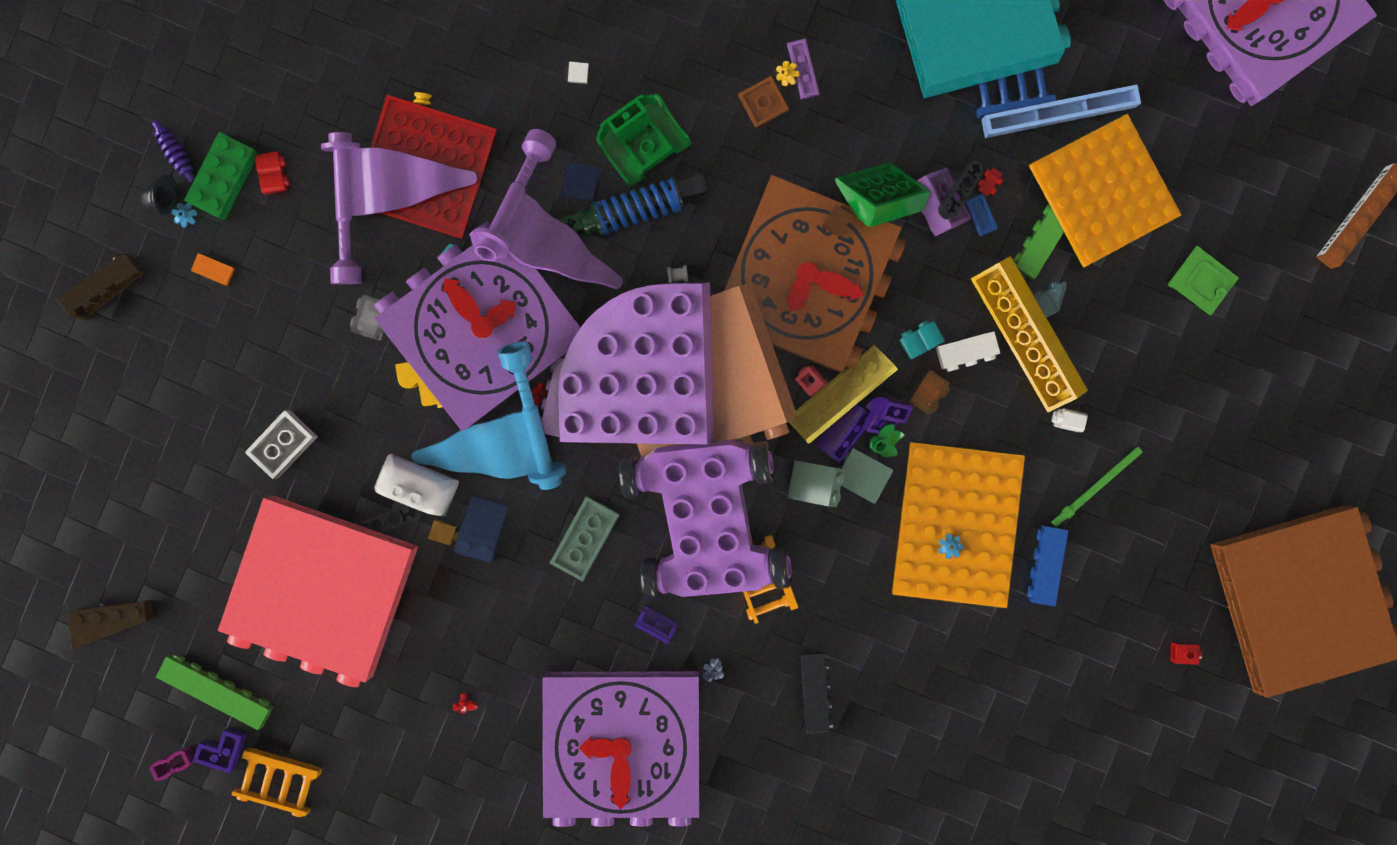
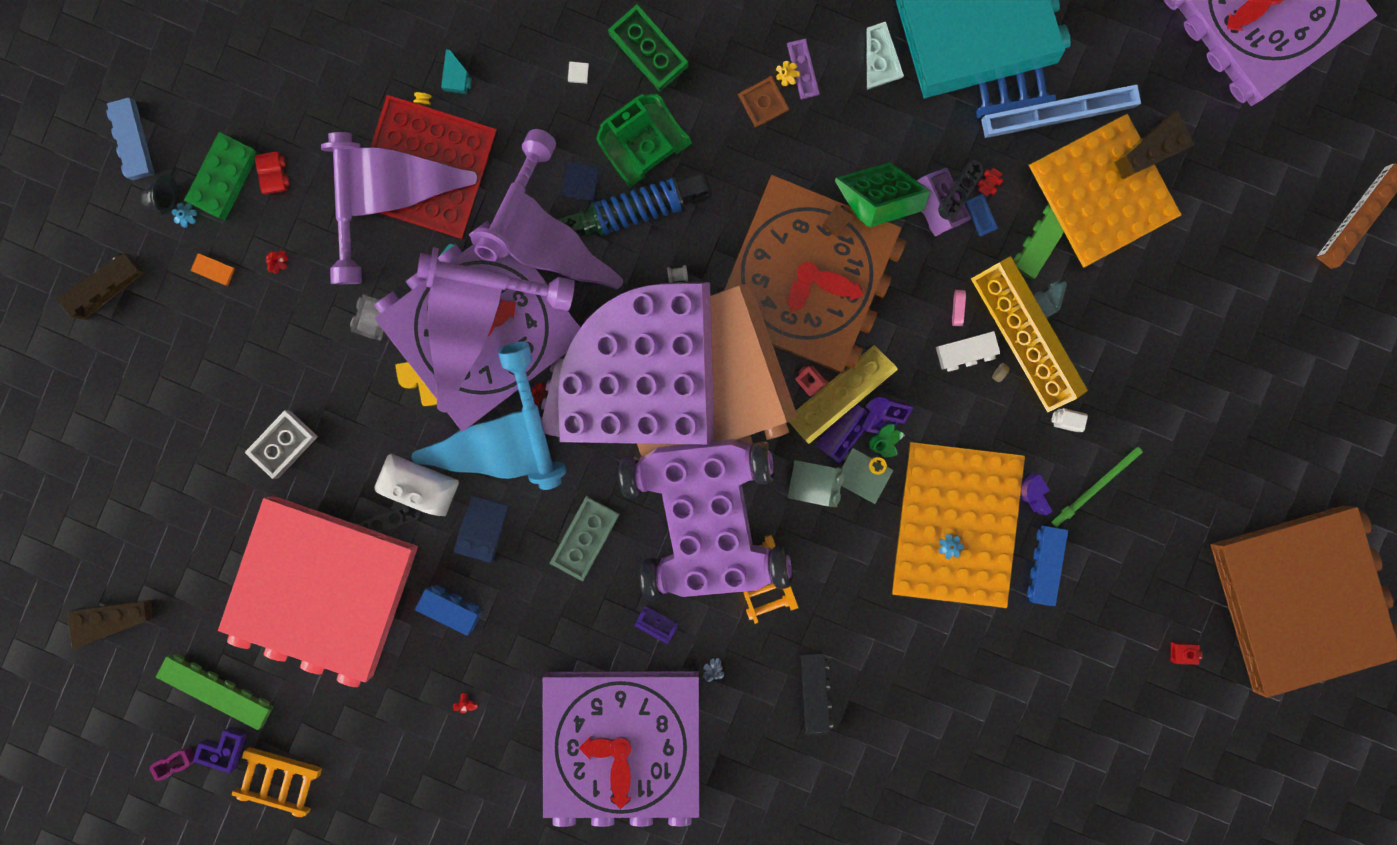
(130, 139): none -> medium blue brick
(174, 151): dark purple piece -> none
(276, 260): none -> red plant
(443, 532): pearl gold brick -> none
(449, 609): none -> blue brick
(455, 77): none -> teal slope
(462, 314): none -> medium lavender flag
(648, 48): none -> green brick
(872, 468): none -> yellow bush
(881, 57): none -> light aqua wing
(921, 340): teal brick -> none
(929, 392): clear orange brick -> none
(958, 307): none -> bright pink beam
(1001, 372): none -> dark tan tile
(1032, 491): none -> dark purple brick
(1159, 144): none -> dark brown wedge
(1200, 278): bright green container -> none

